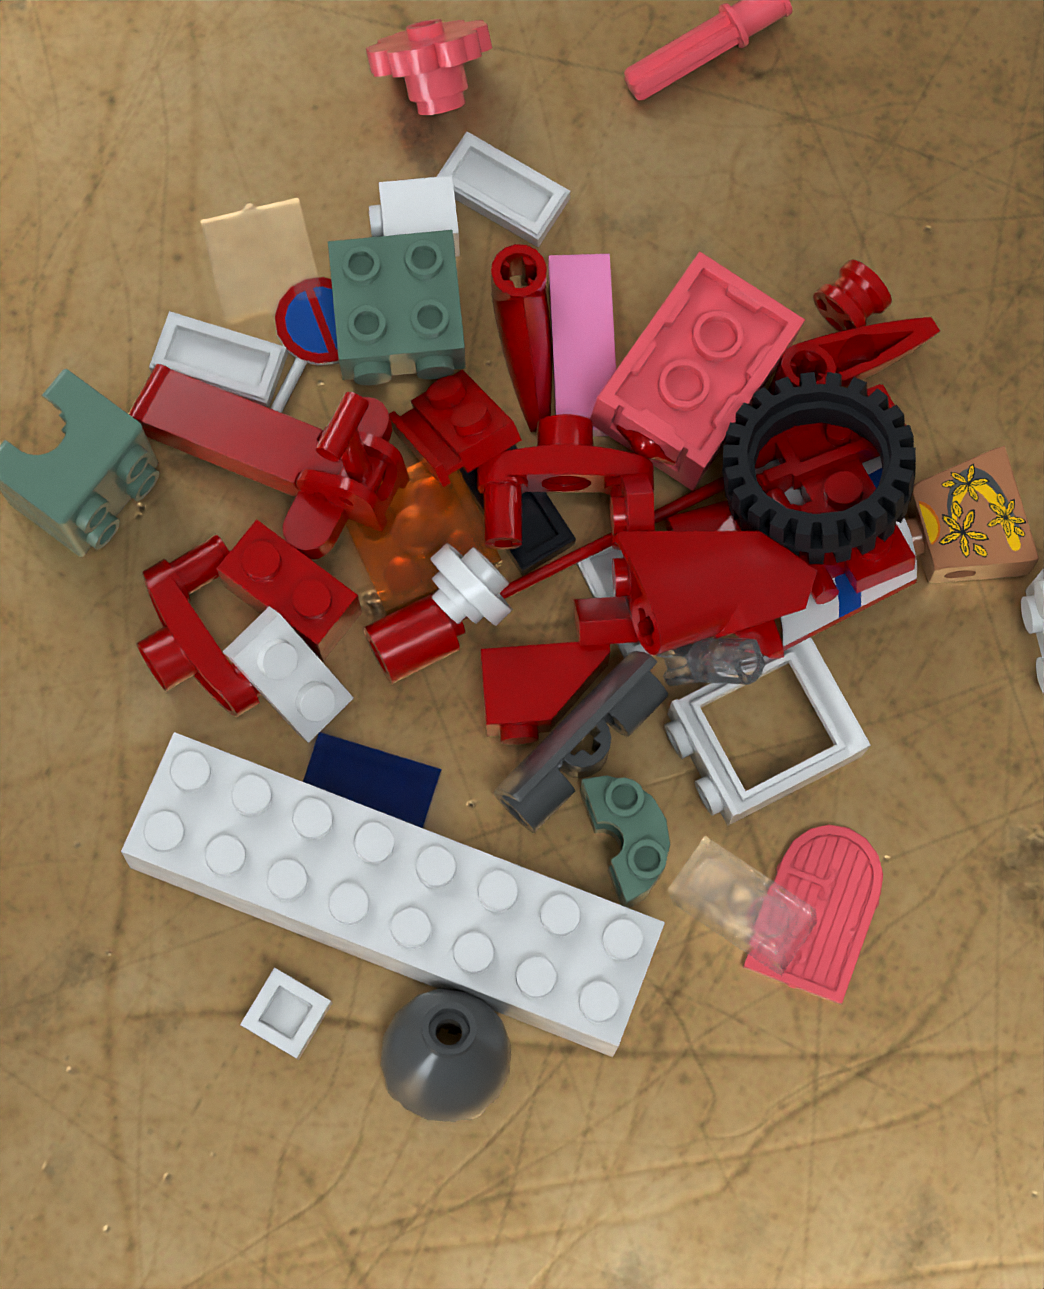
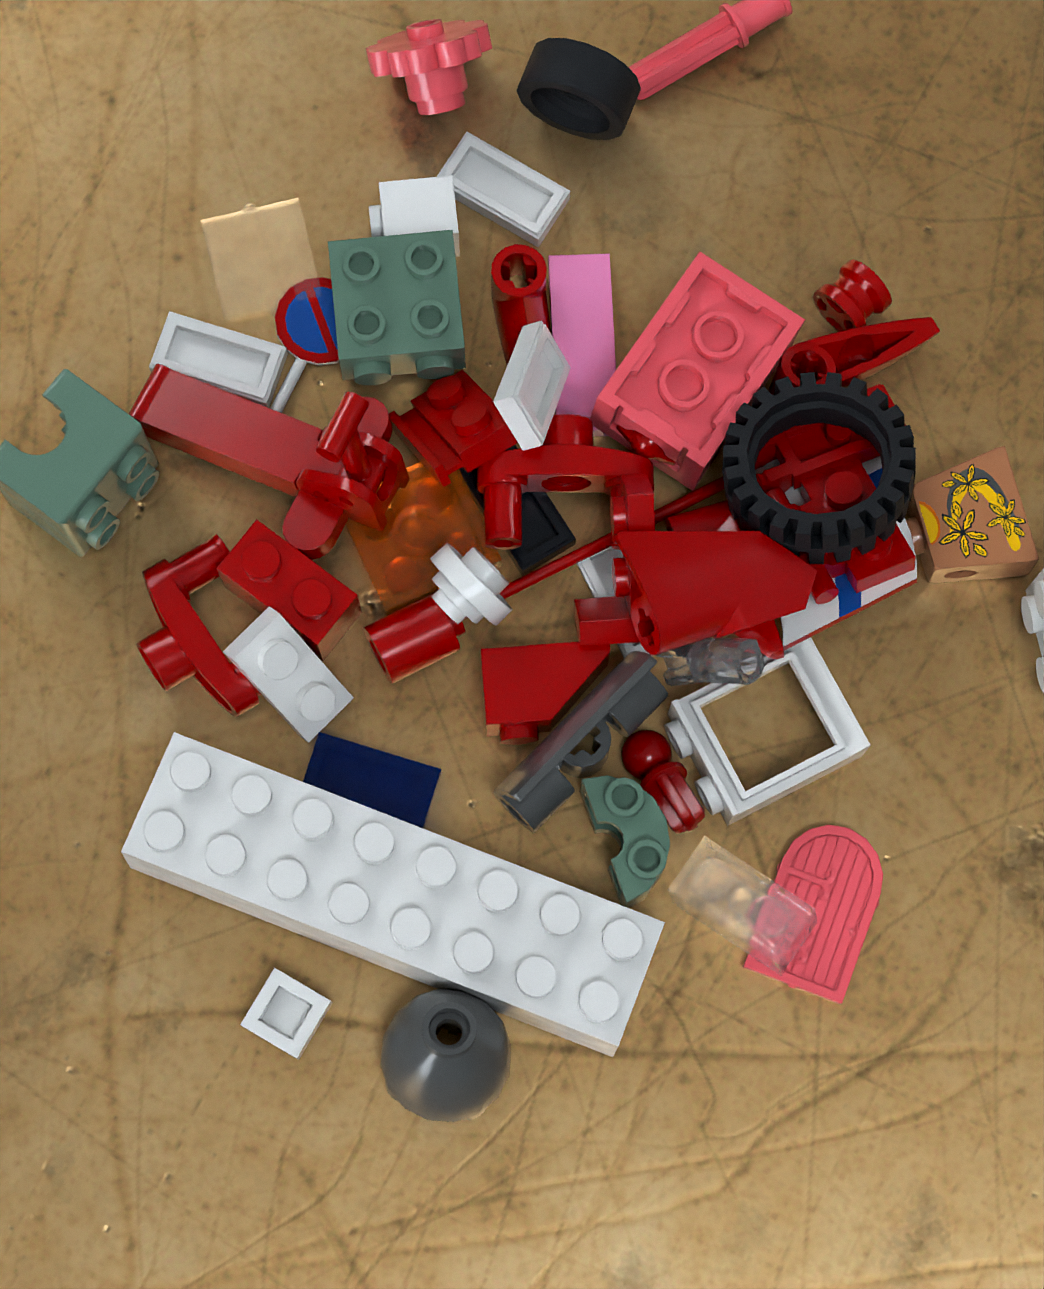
(532, 385): none -> white tile
(578, 88): none -> black tyre
(649, 758): none -> red axle

